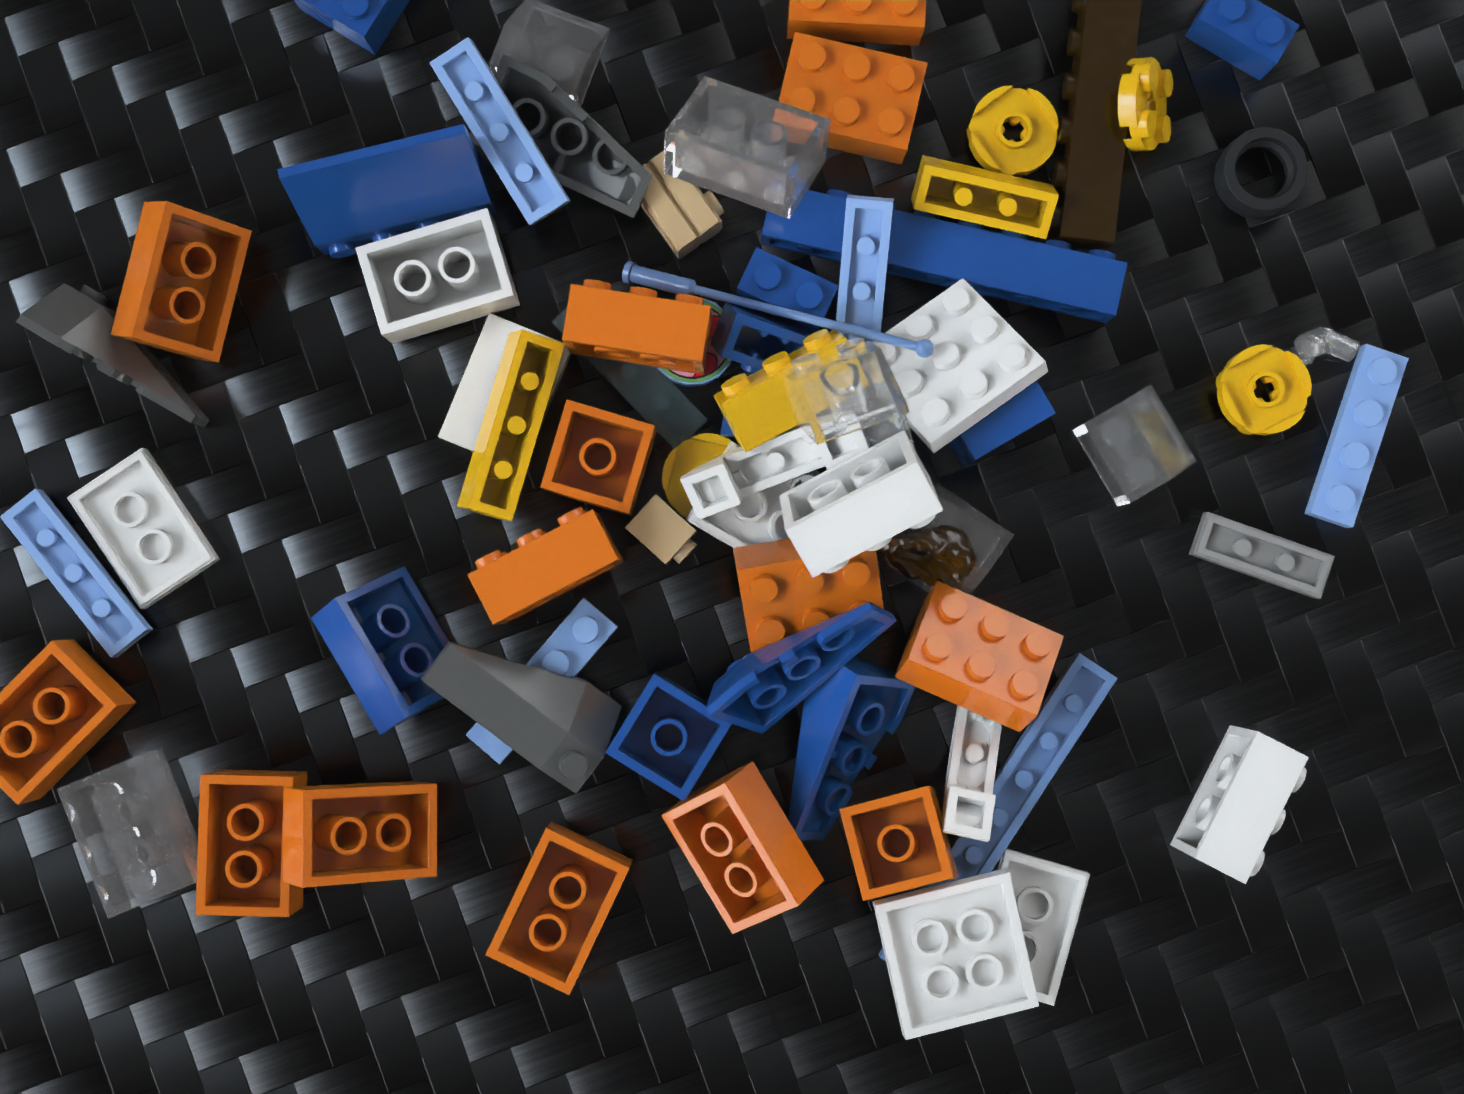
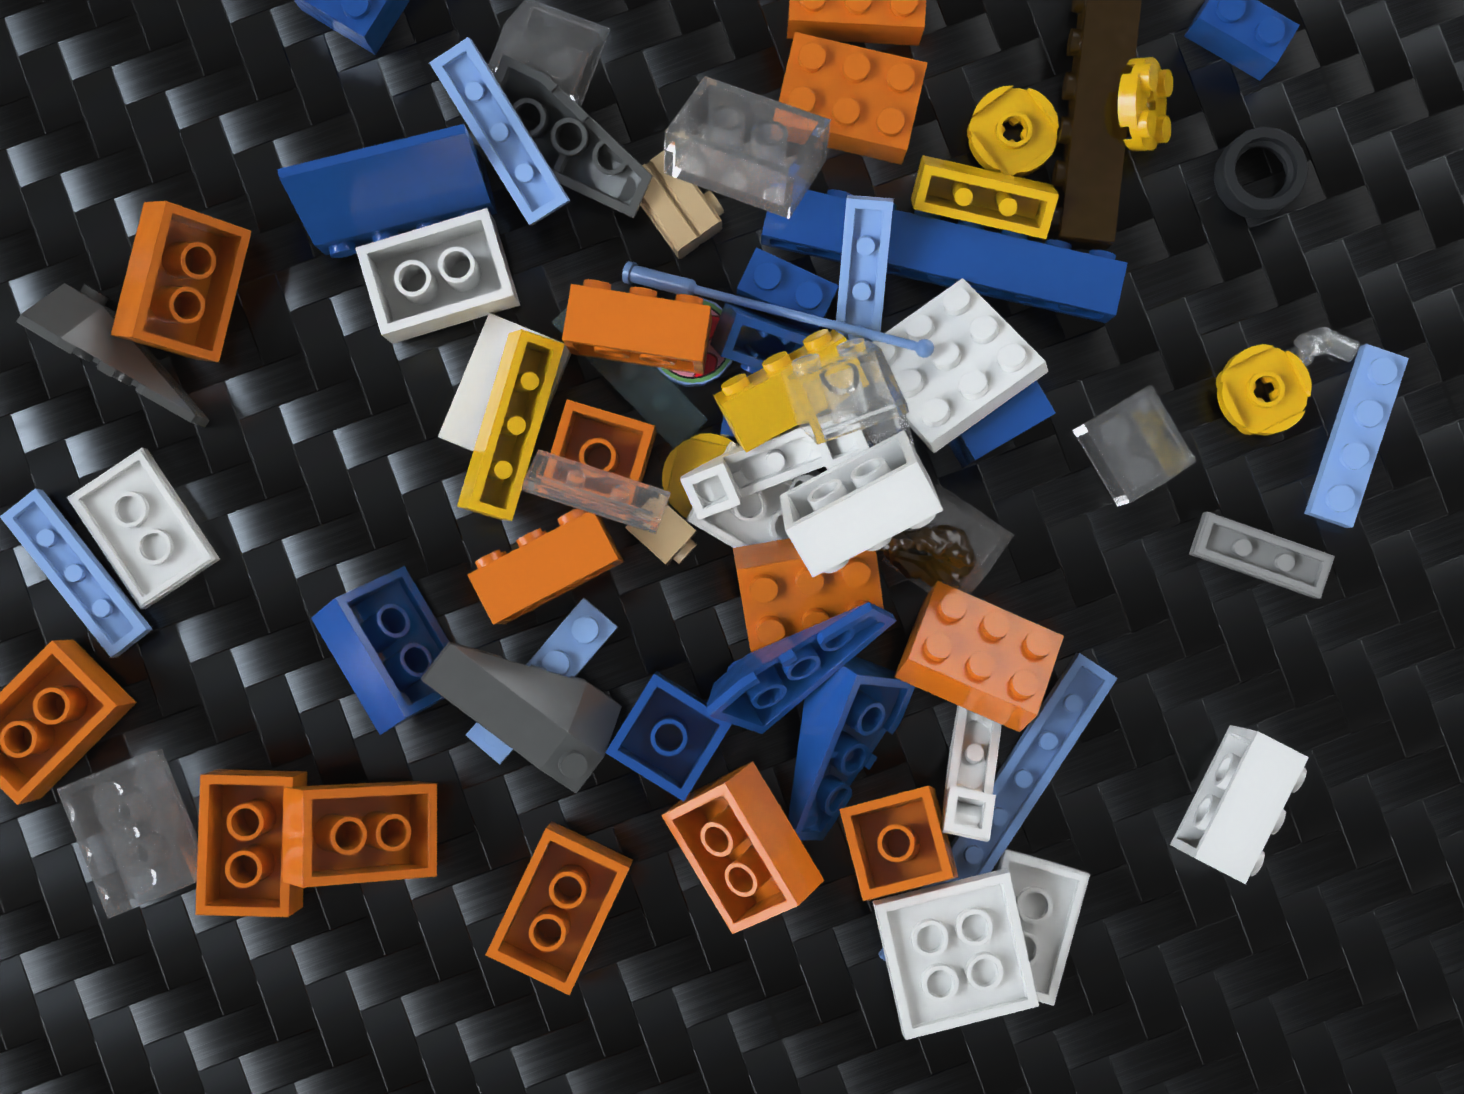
(596, 491): none -> clear tile

